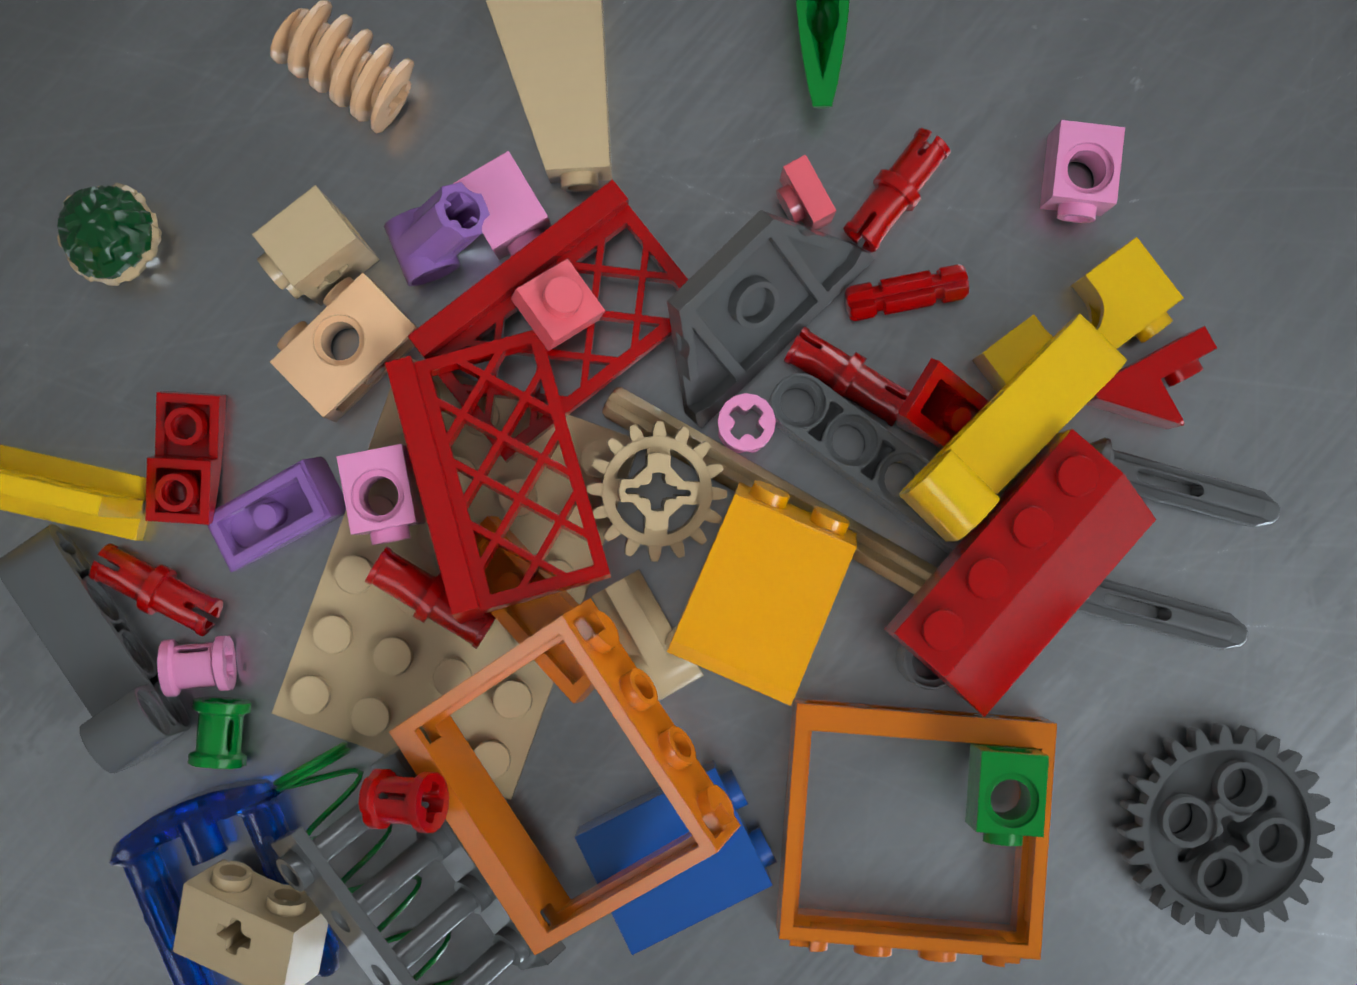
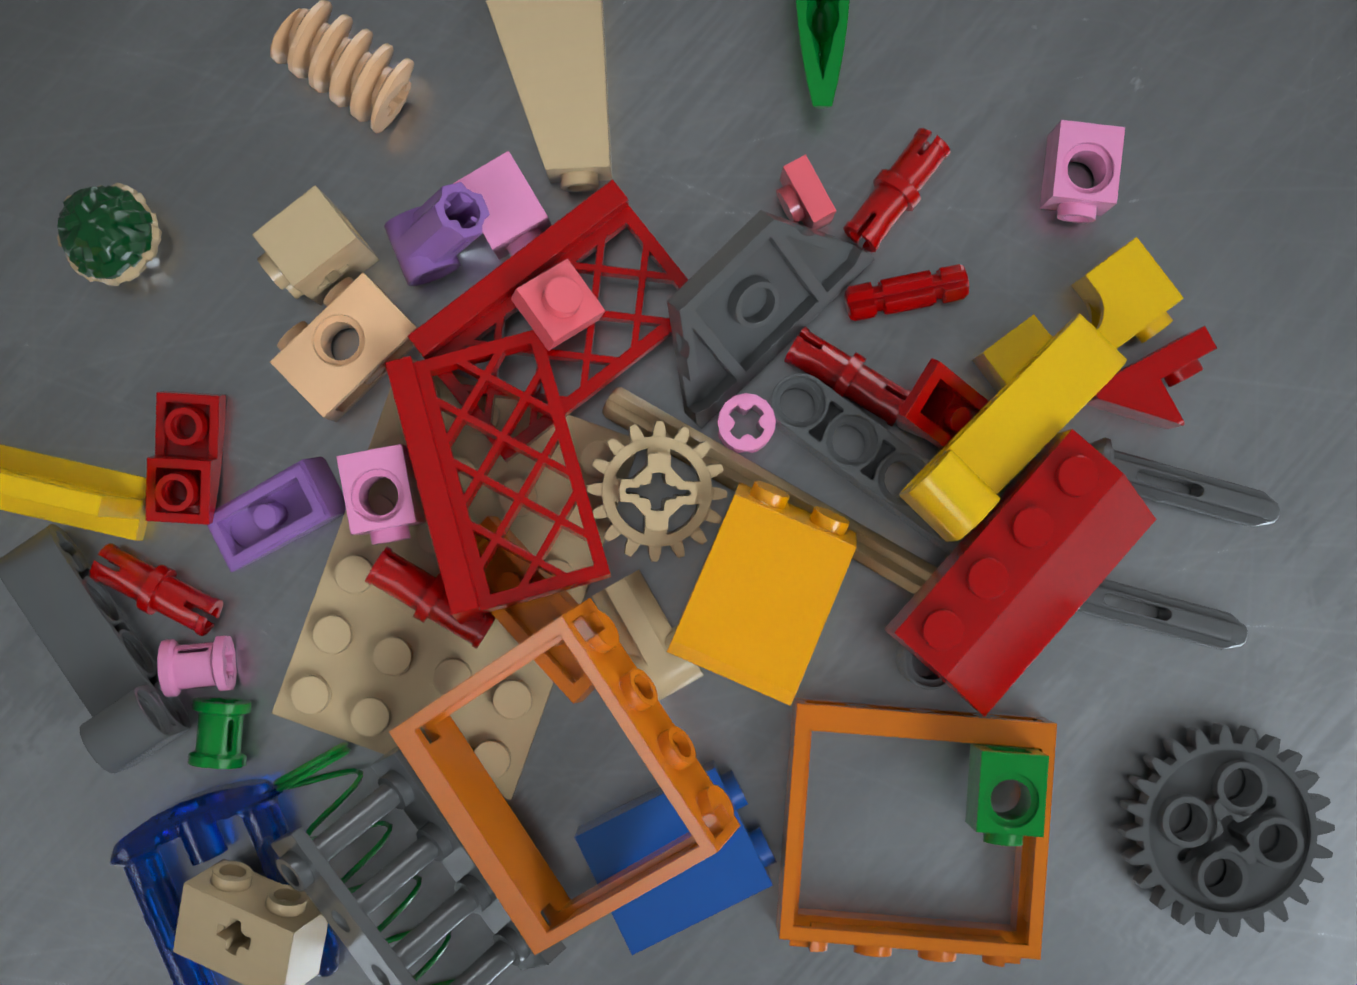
(404, 800): red bush -> none

